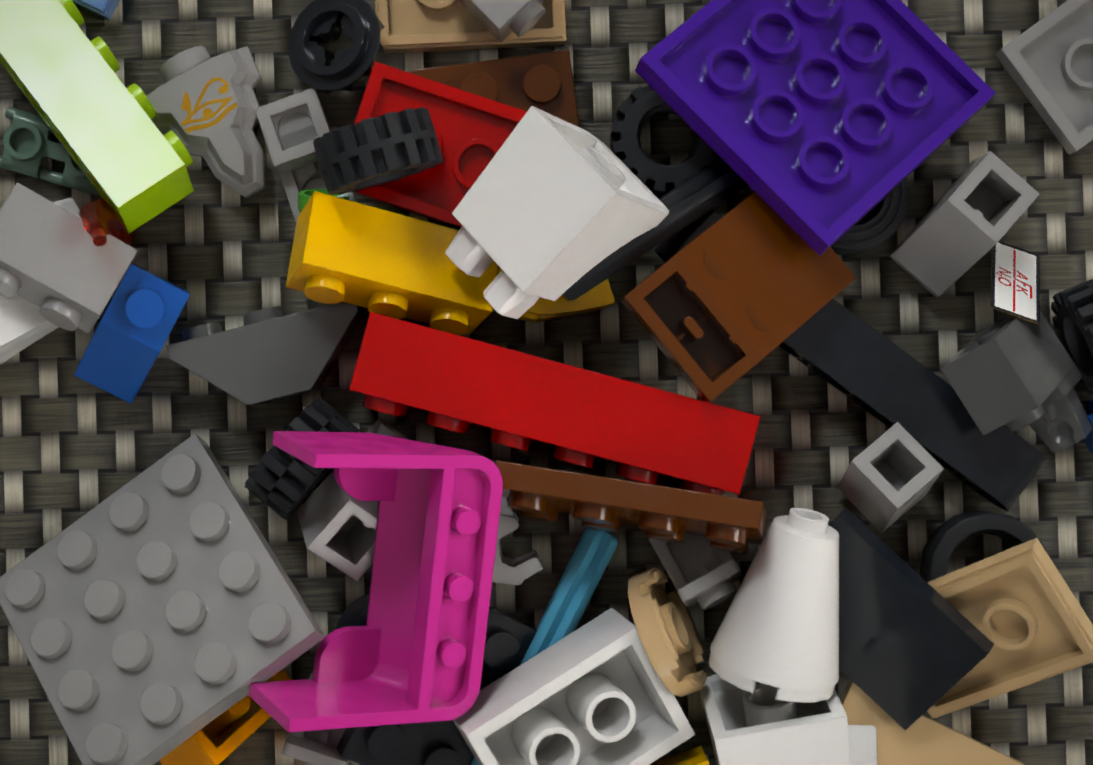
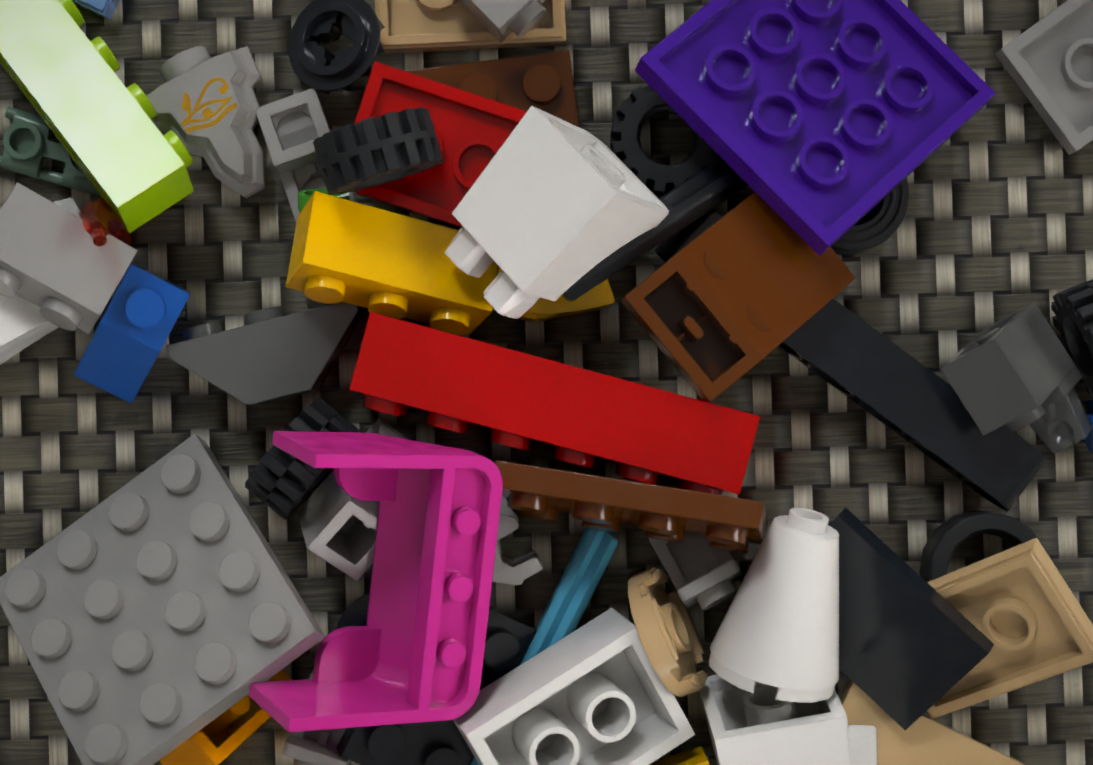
(889, 477): light grey brick -> none
(964, 223): light grey slope -> none
(1015, 282): white sticker -> none

